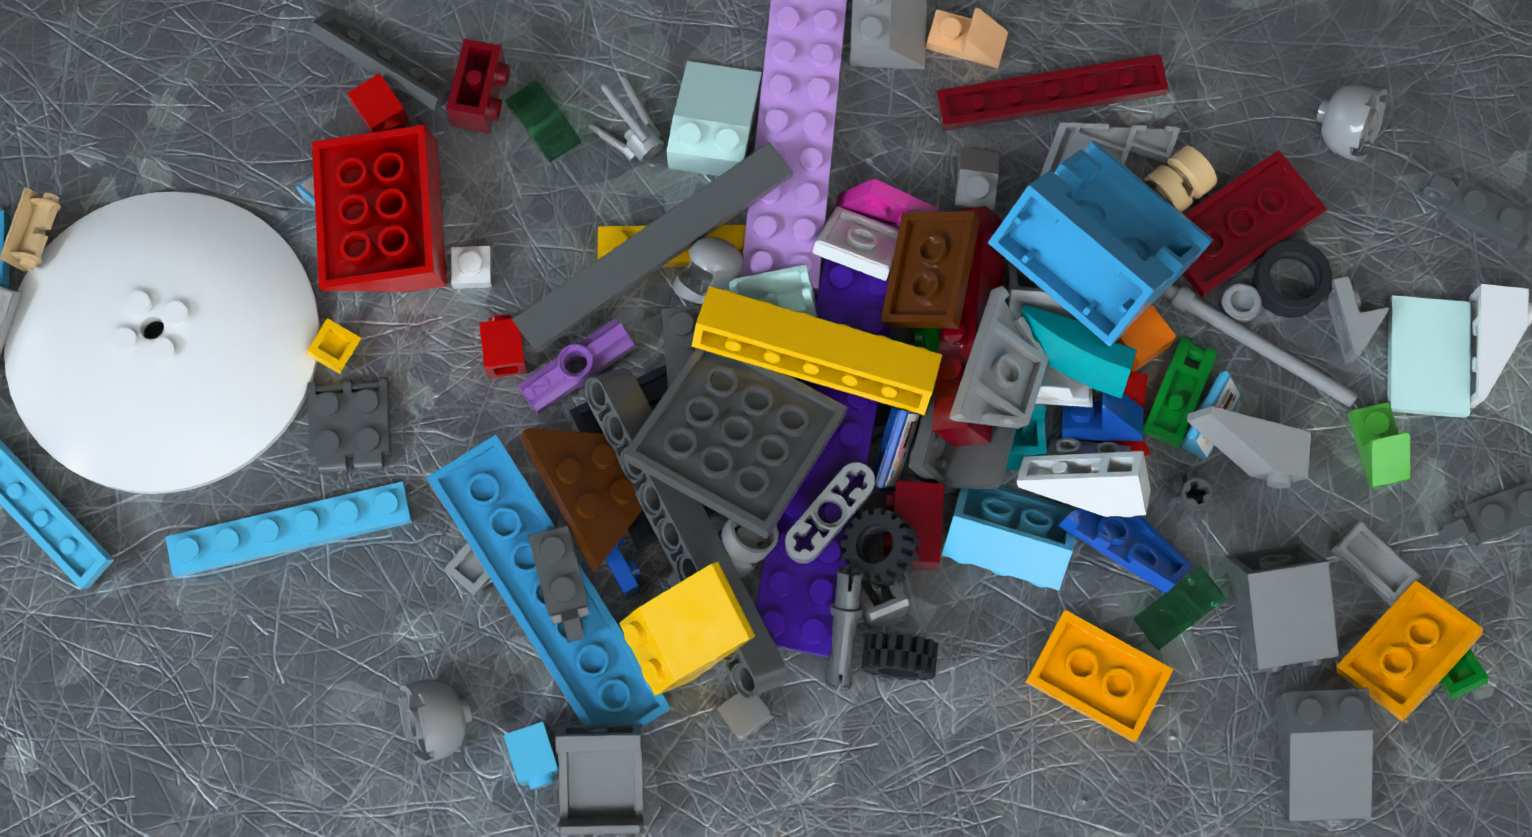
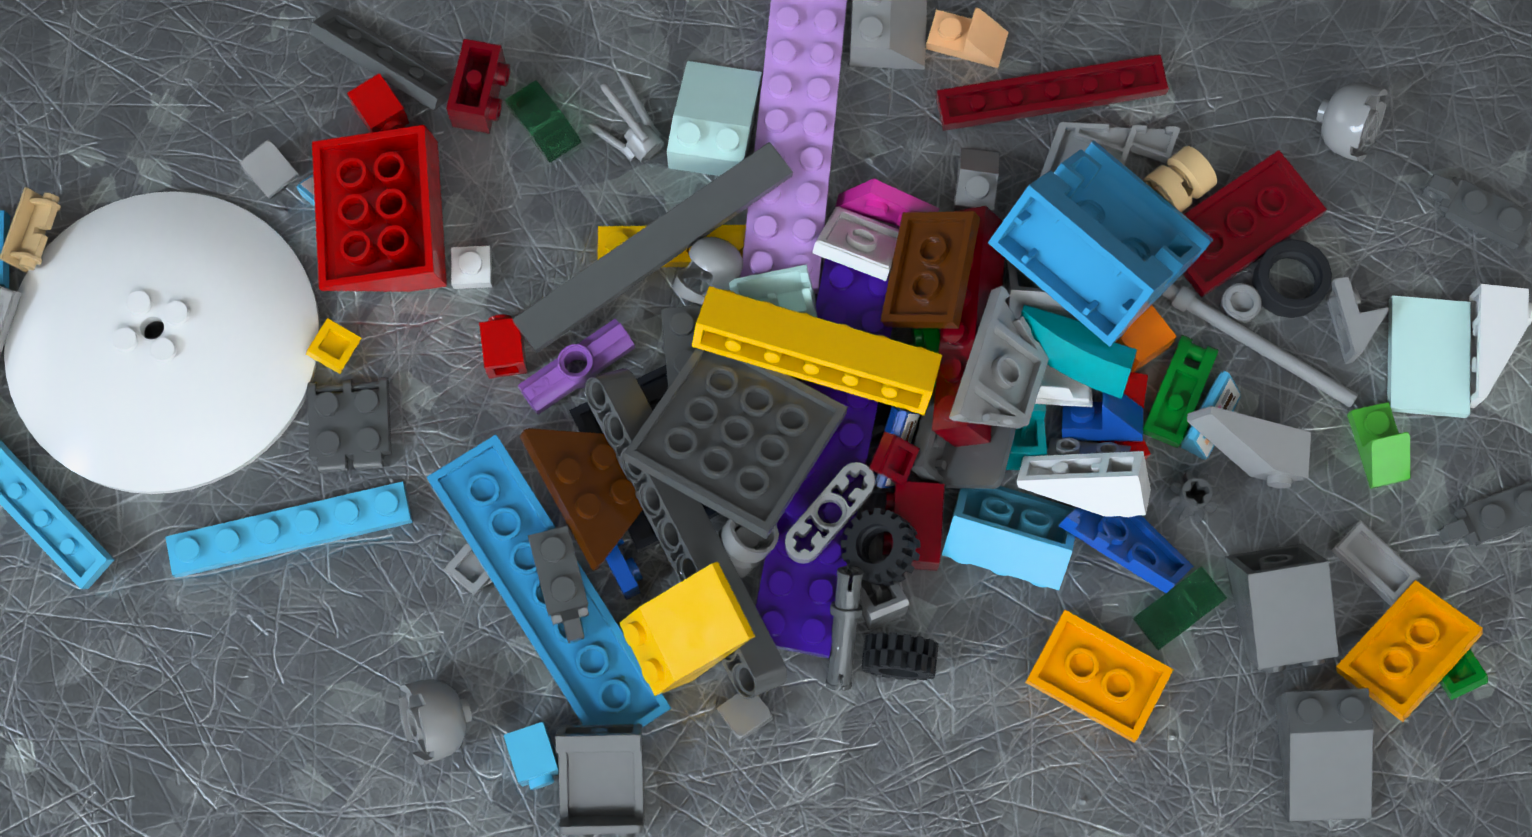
(268, 169): none -> light grey slope
(894, 458): none -> dark red tile

